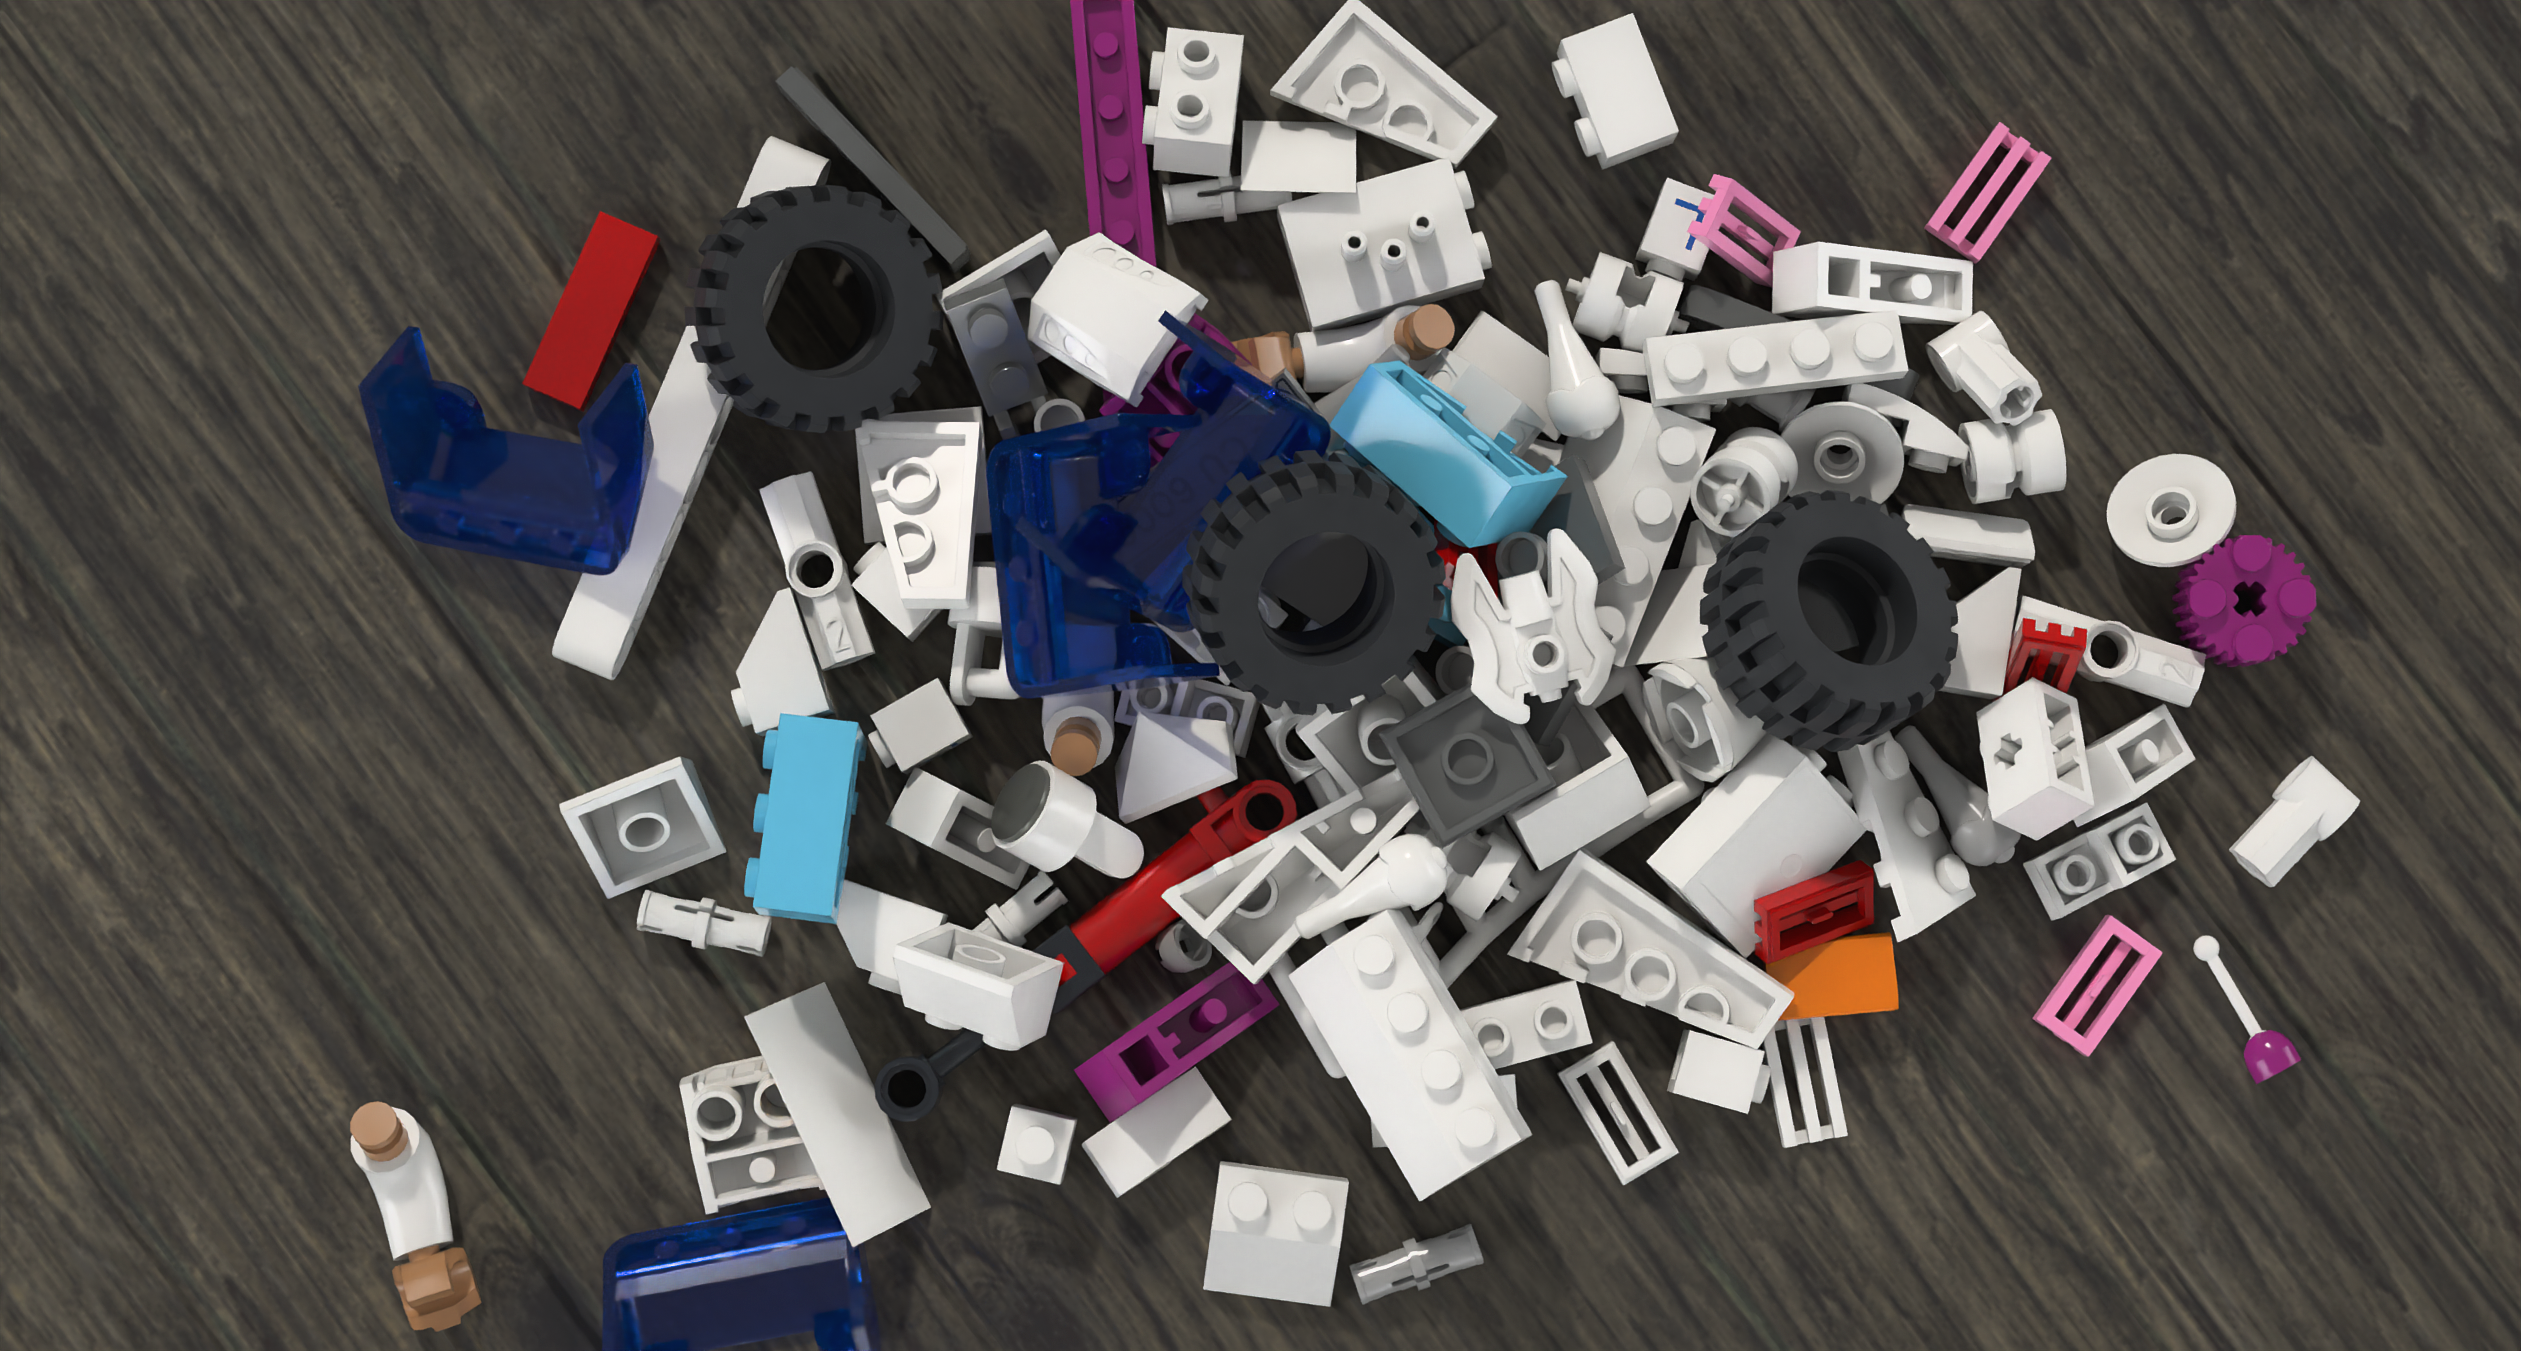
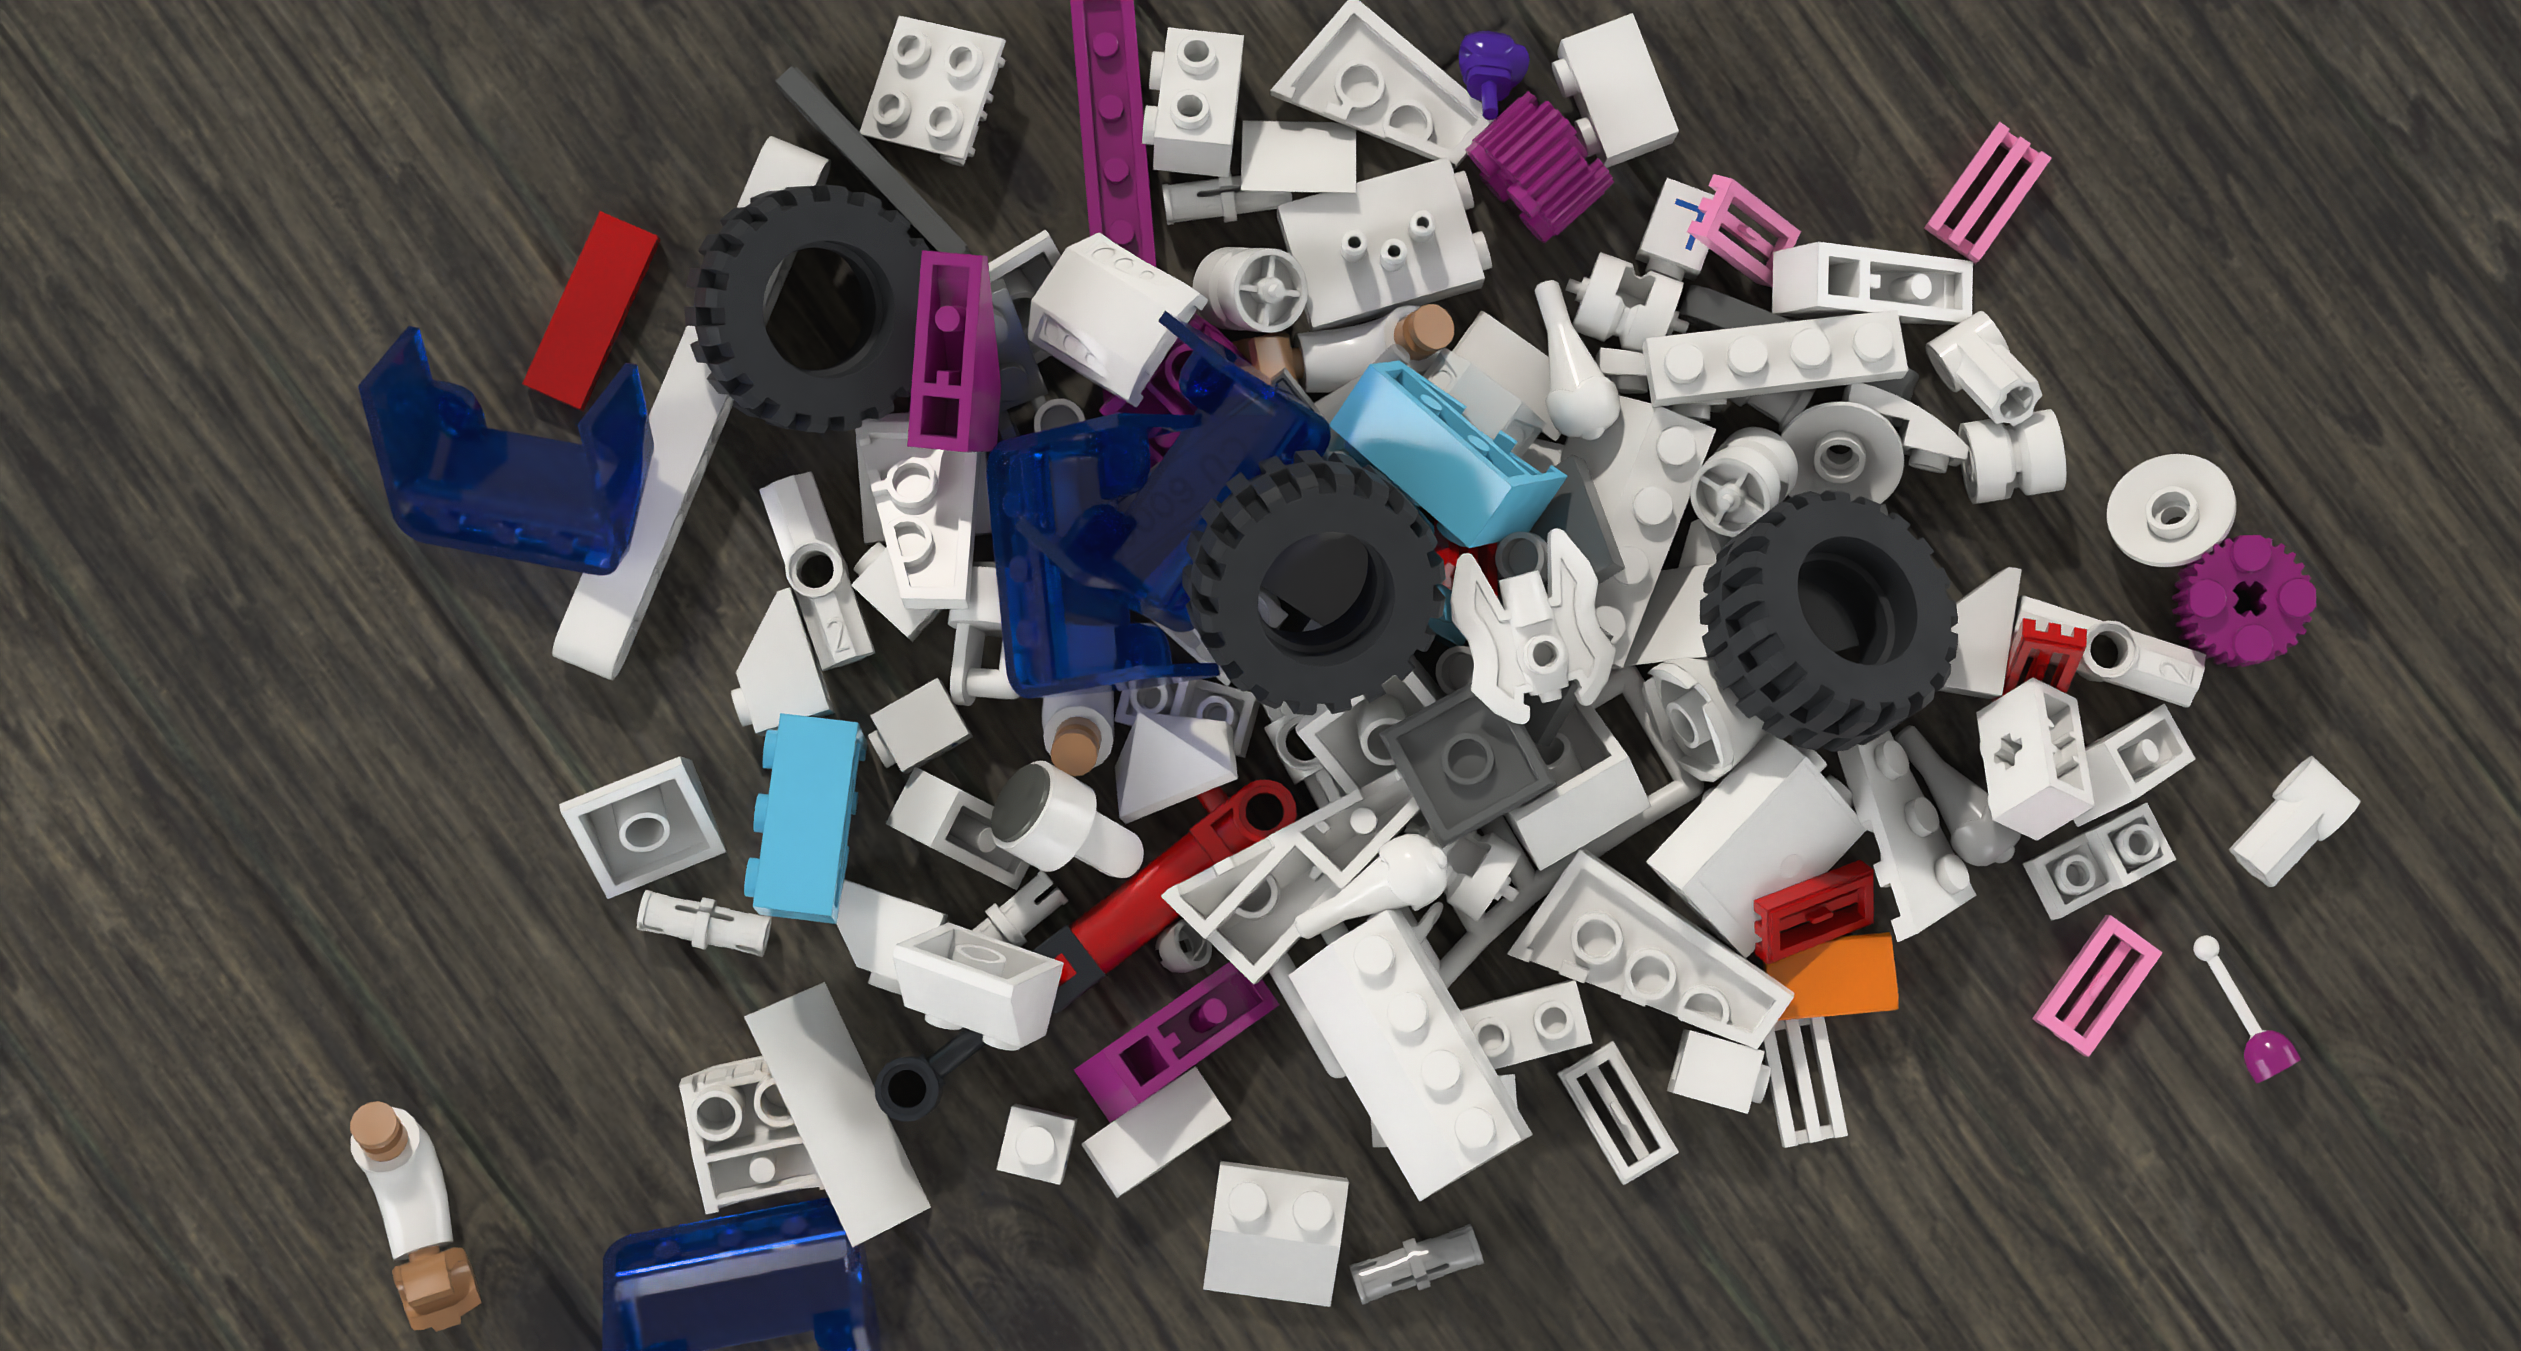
(933, 88): none -> white hinge
(955, 356): none -> magenta slope
(1251, 289): none -> white wheel
(1491, 68): none -> dark purple piece
(1539, 165): none -> magenta brick
(1972, 535): white slope -> none

